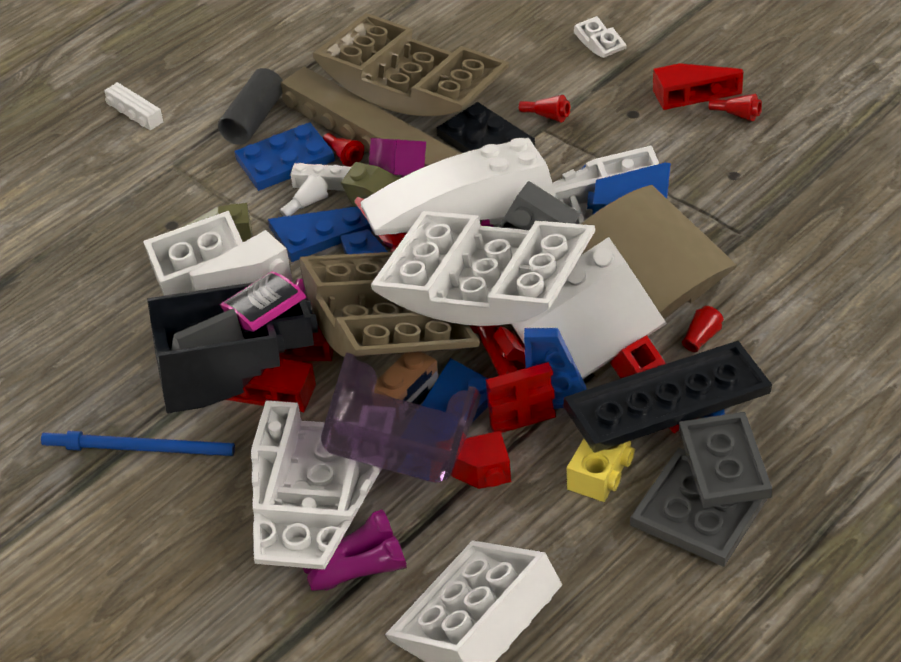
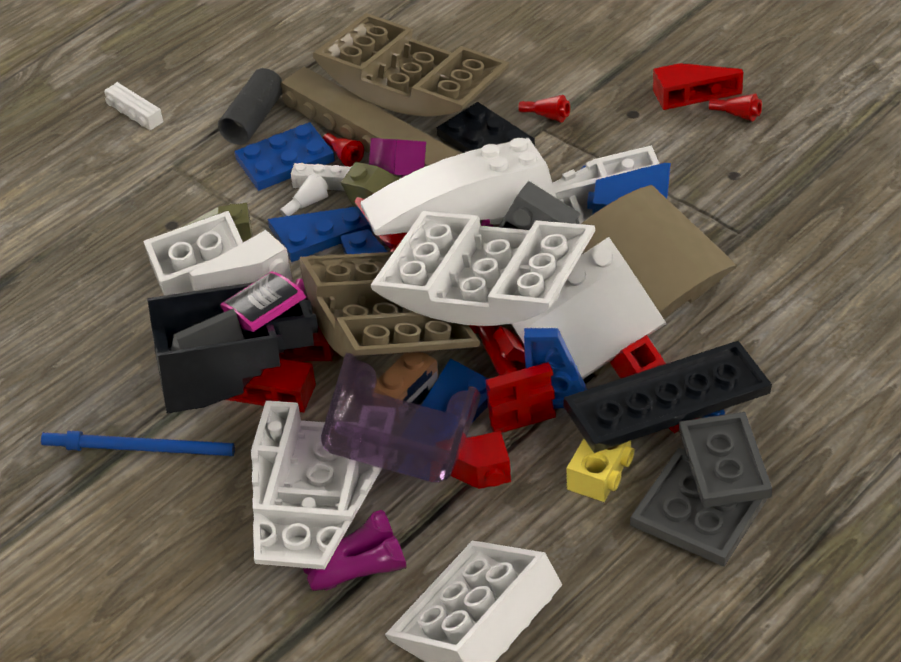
(598, 37): white slope -> none
(702, 328): red cone -> none

